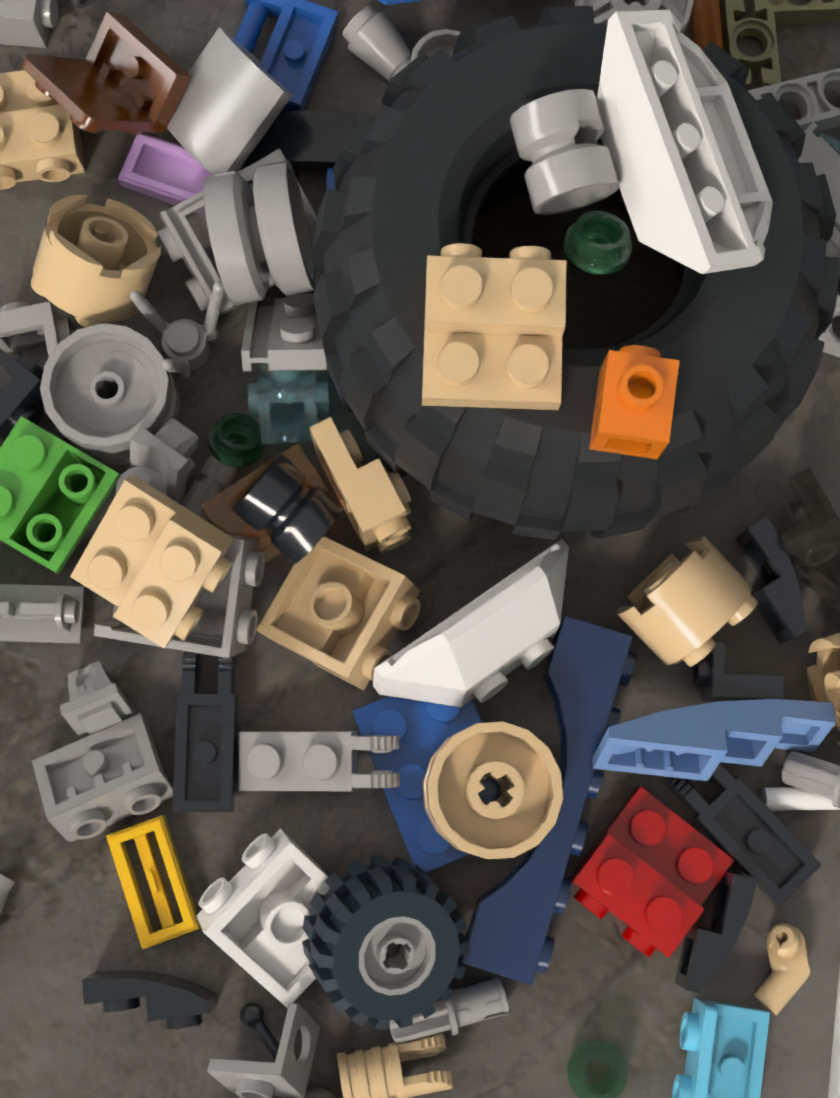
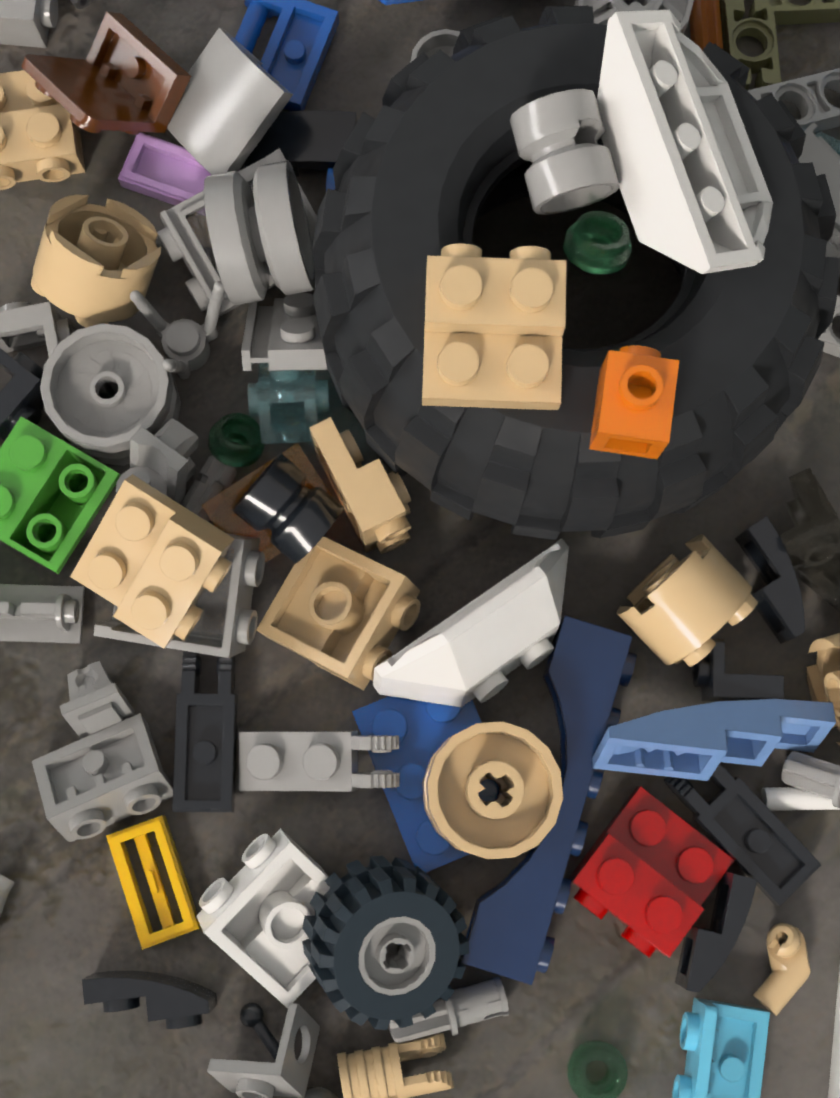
(377, 41): light grey cone -> none

